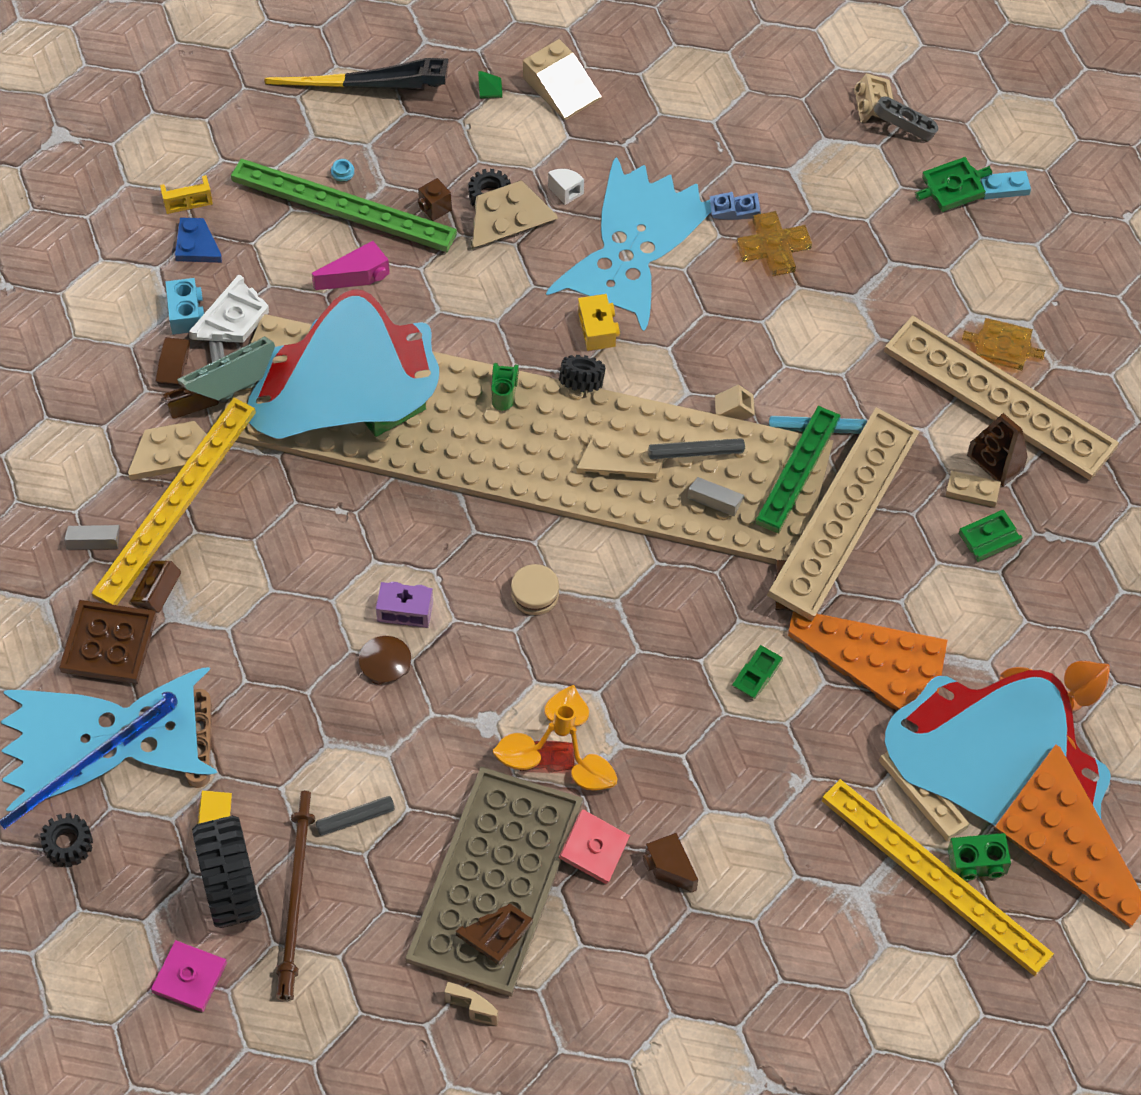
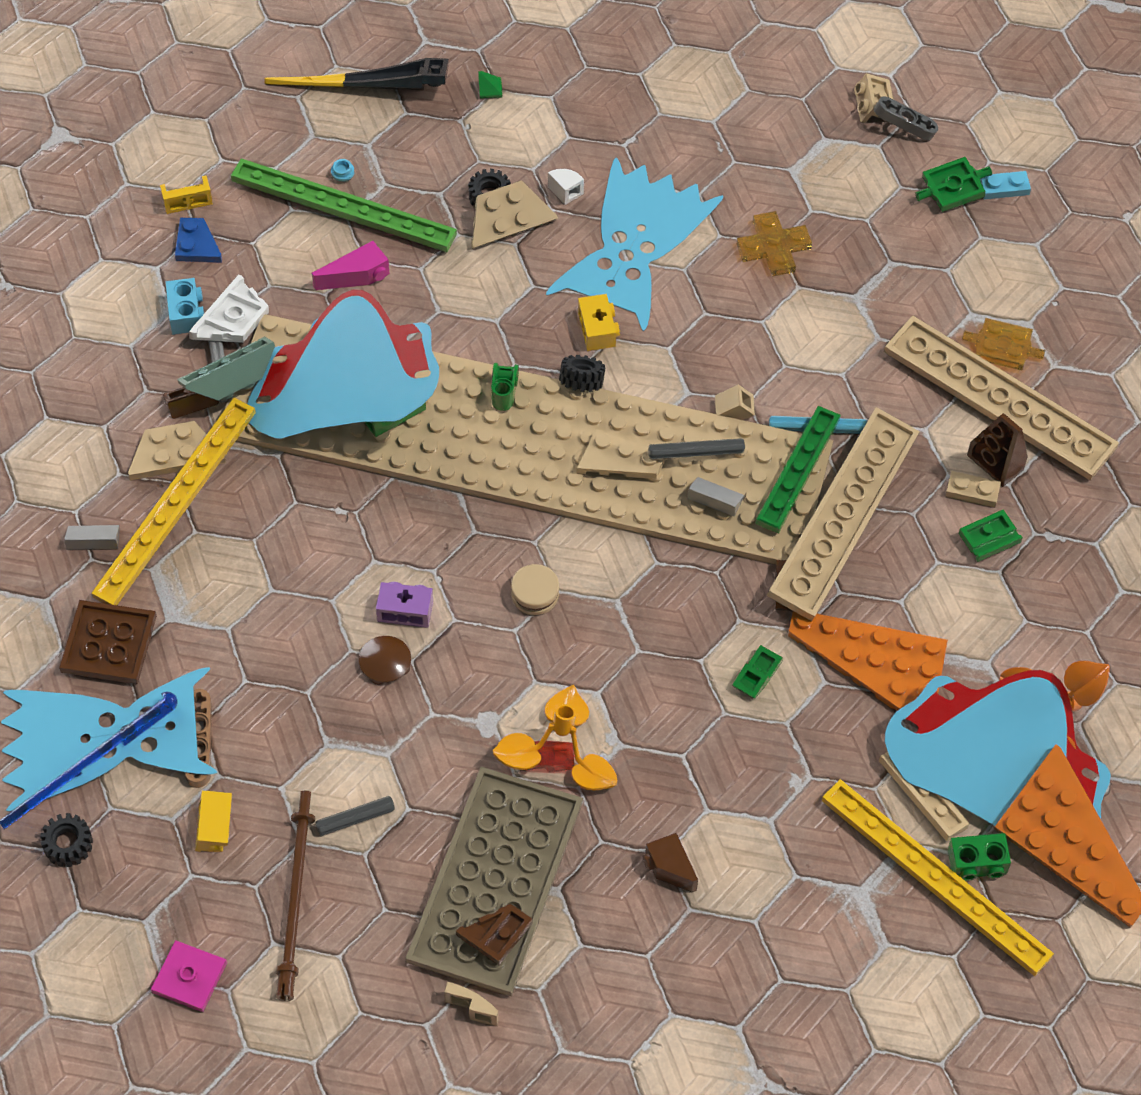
(156, 585): reddish brown slope -> none
(172, 360): reddish brown slope -> none
(226, 871): black tyre -> none
(434, 199): reddish brown brick -> none
(560, 79): slope -> none
(594, 846): coral plate -> none
(734, 208): medium blue slope -> none

